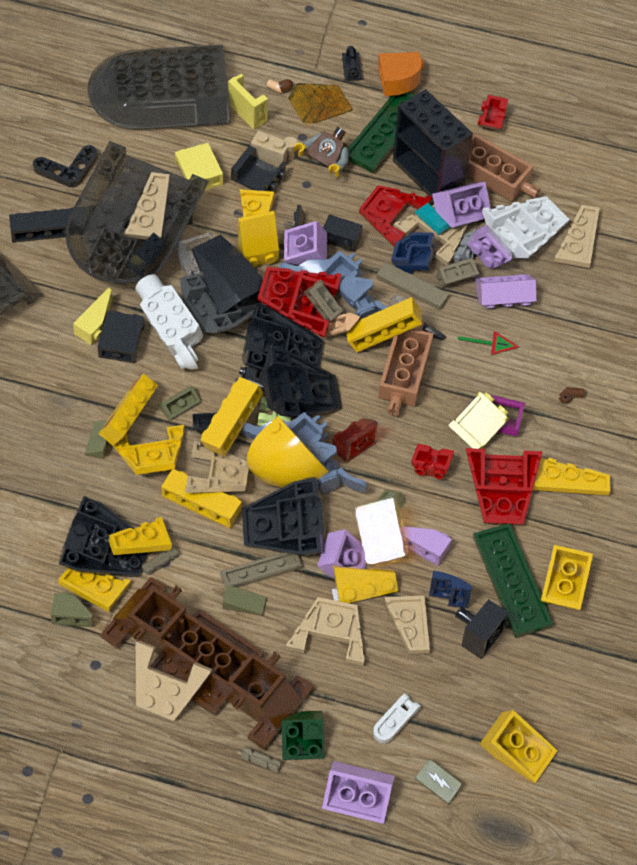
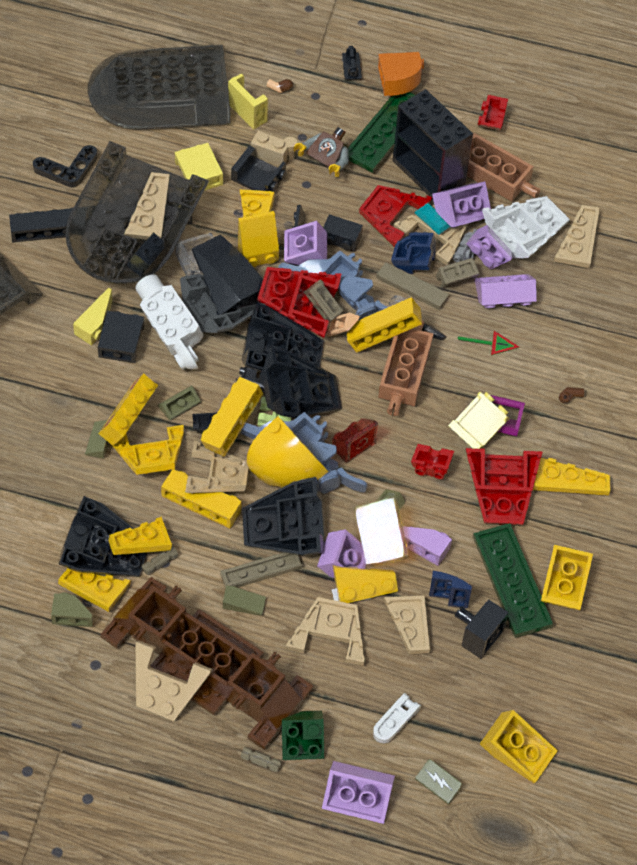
(318, 102): clear yellow slope -> none

